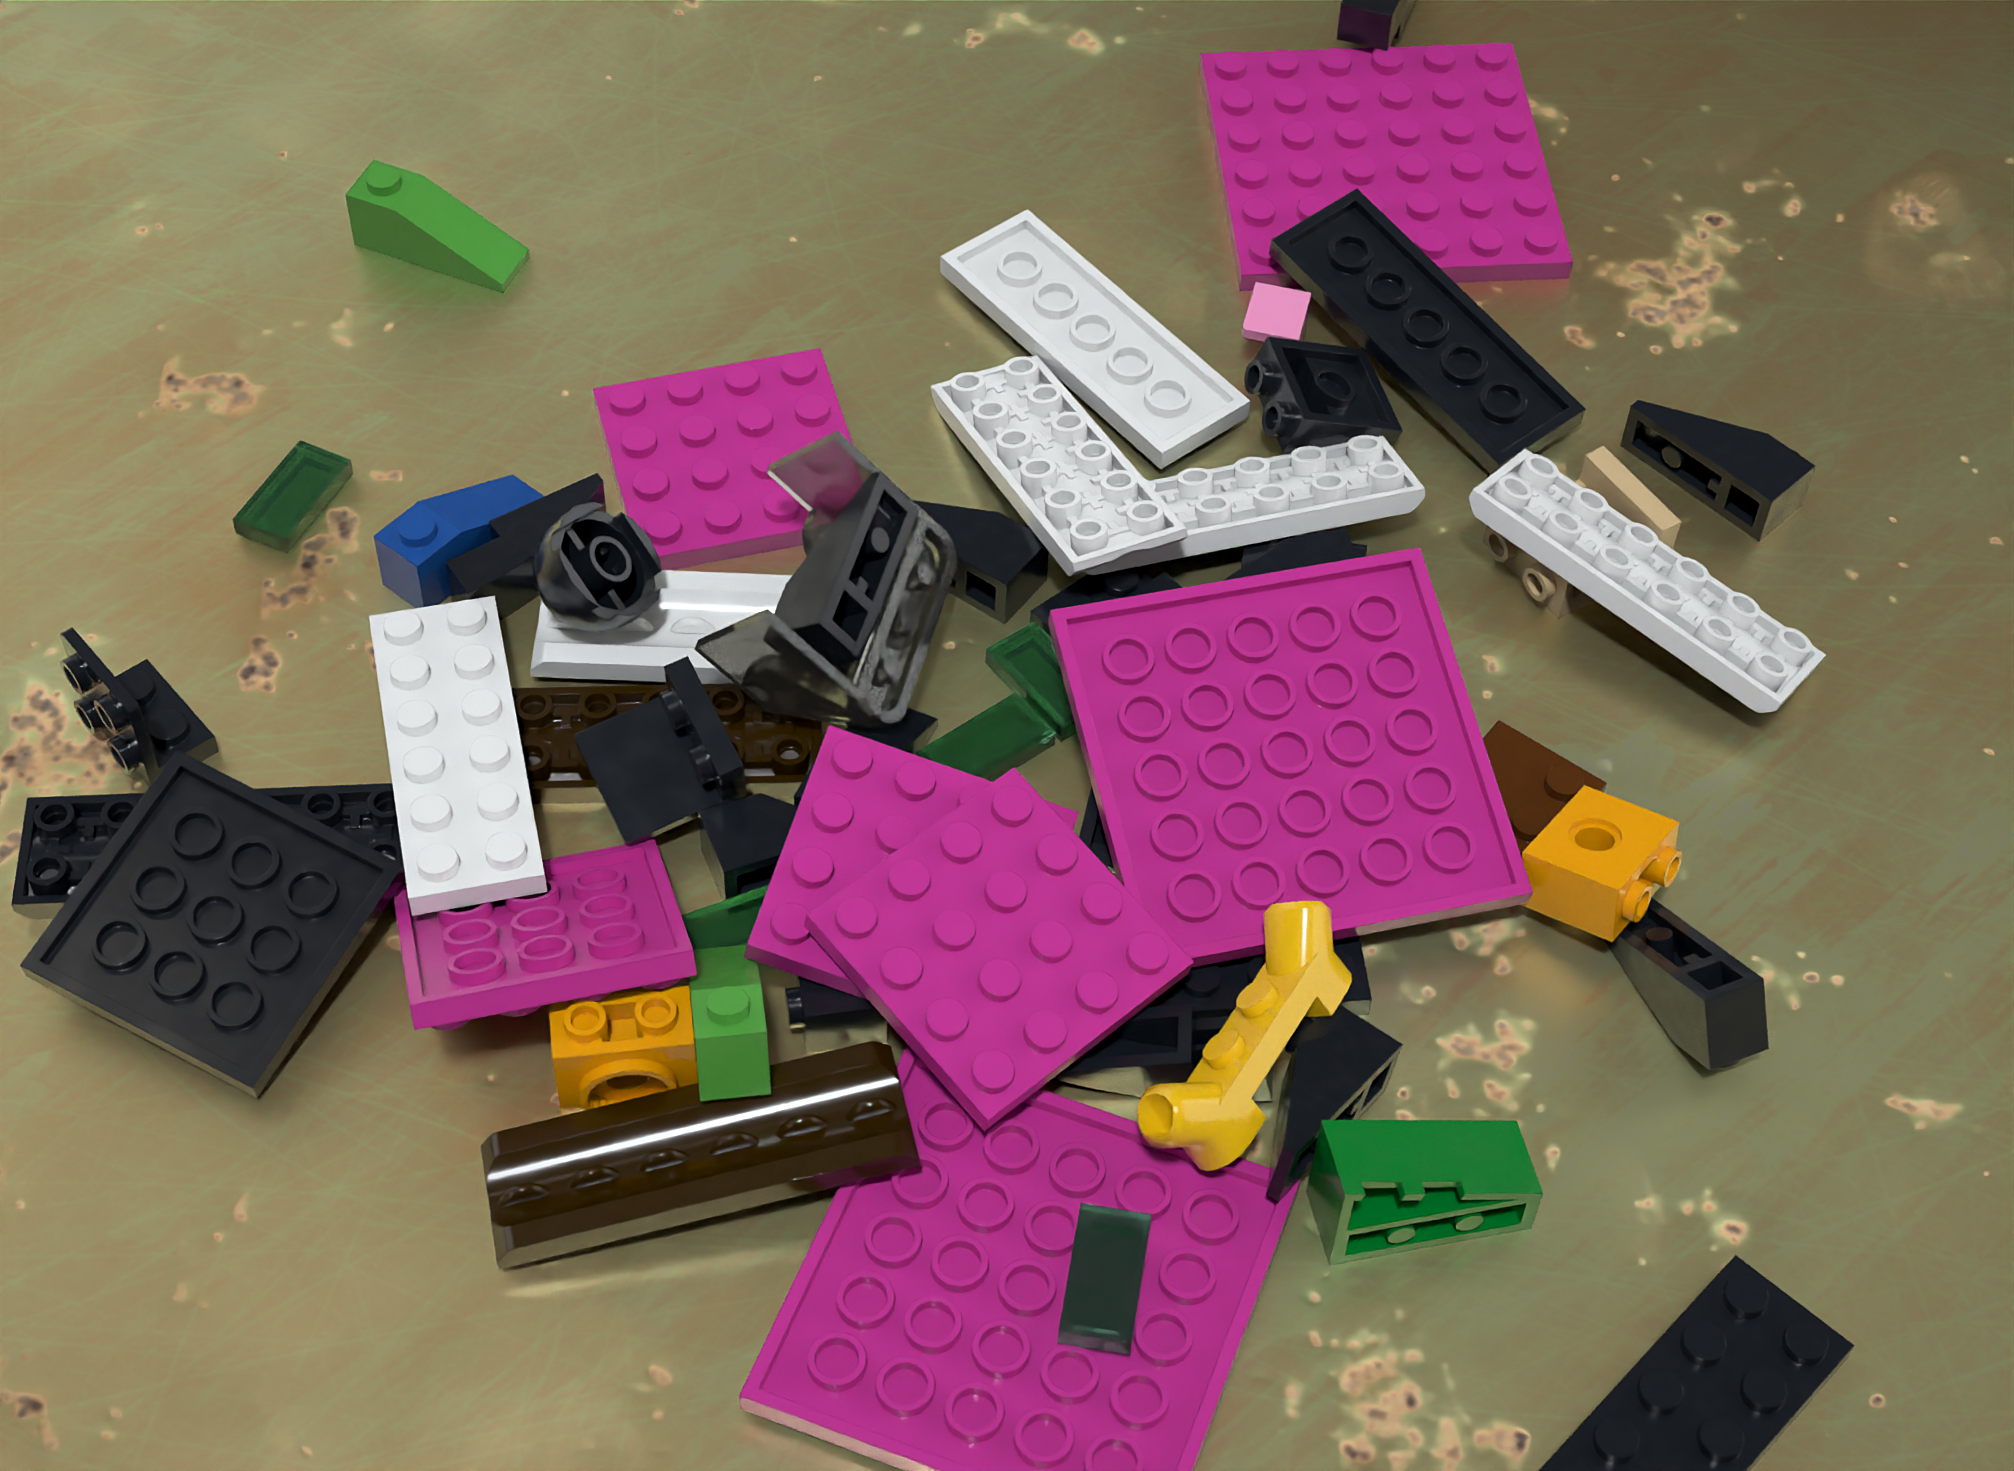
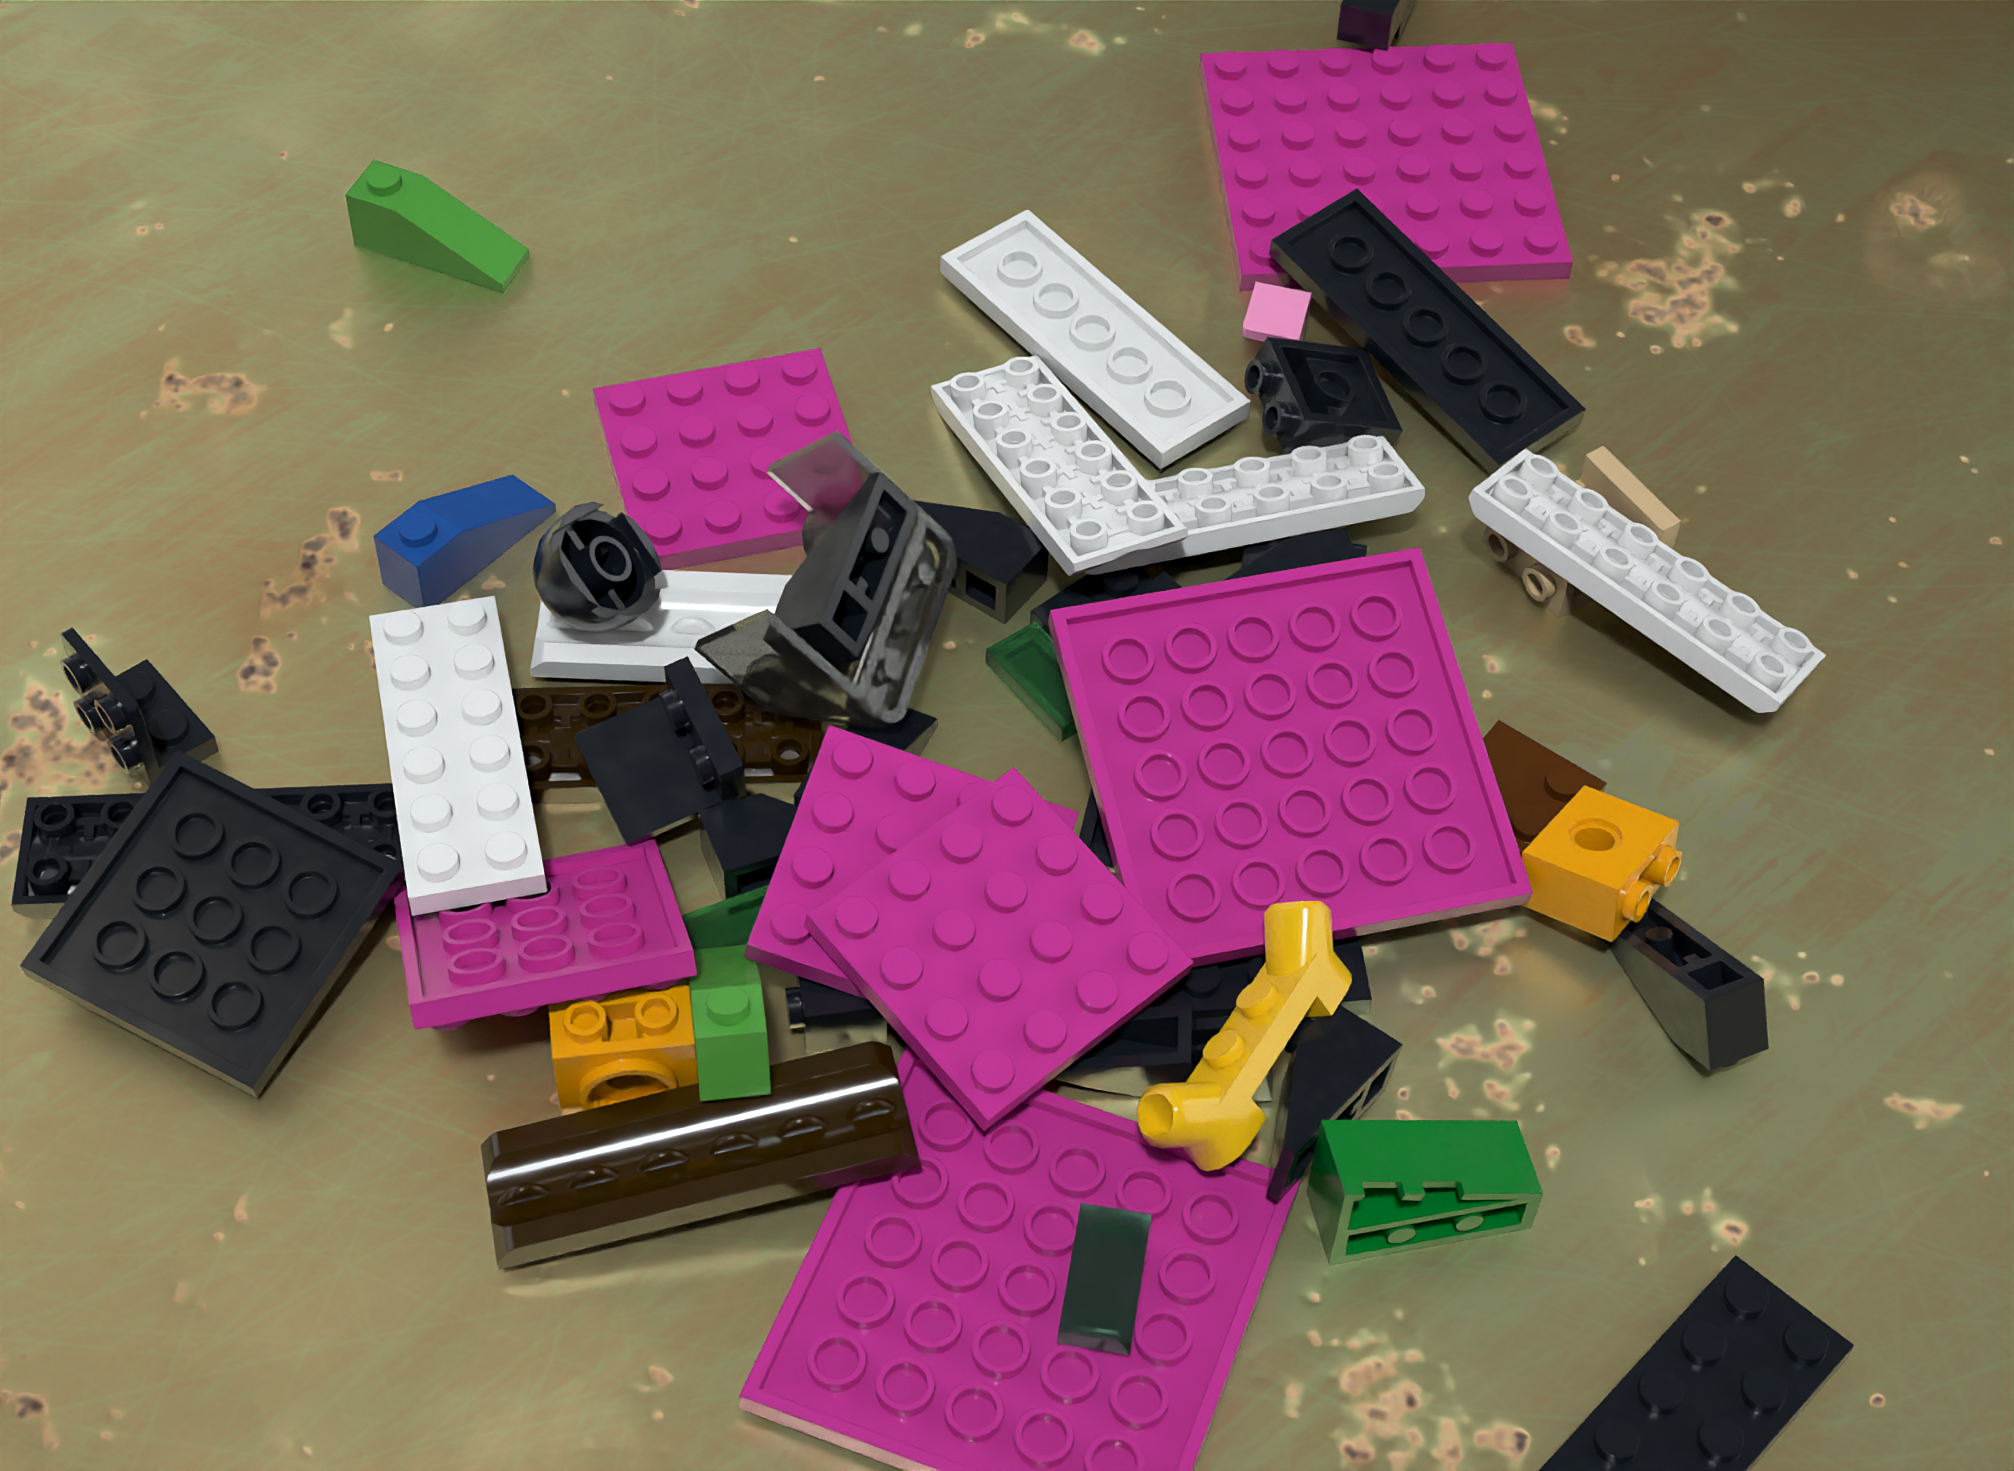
(293, 496): clear green tile -> none
(506, 563): black slope -> none
(993, 740): clear green tile -> none
(1723, 465): black slope -> none

